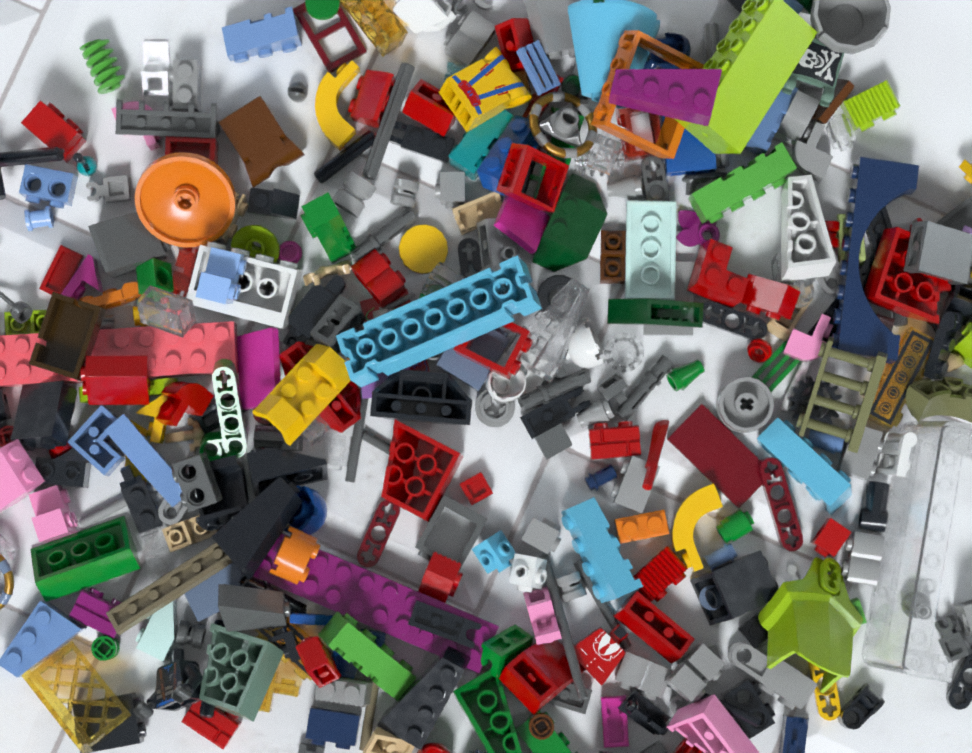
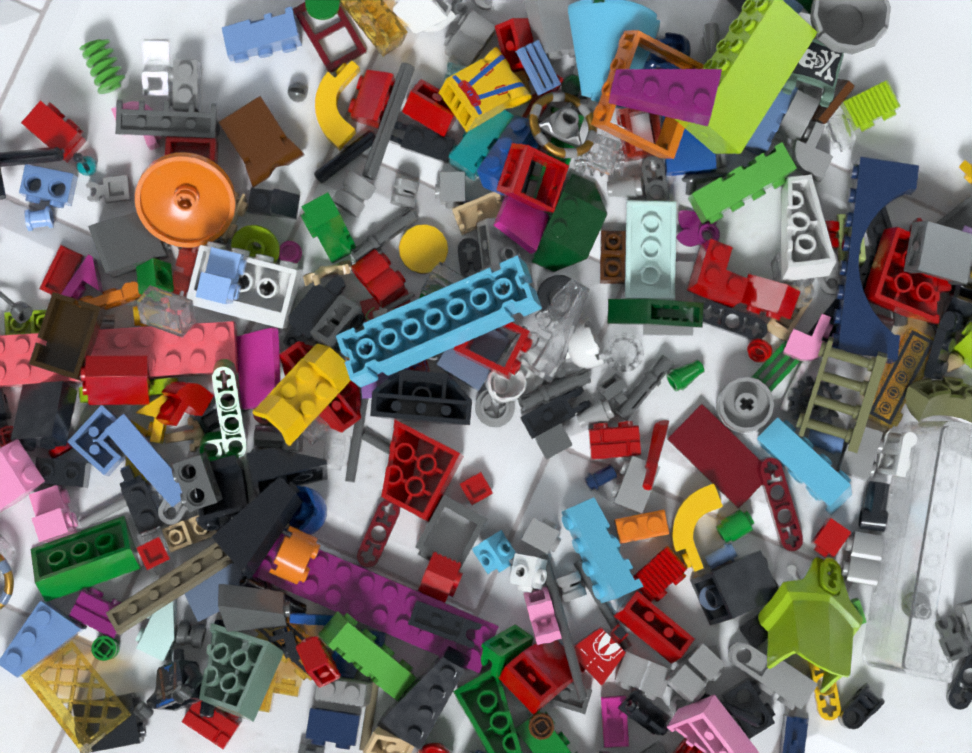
(152, 553): none -> red plate

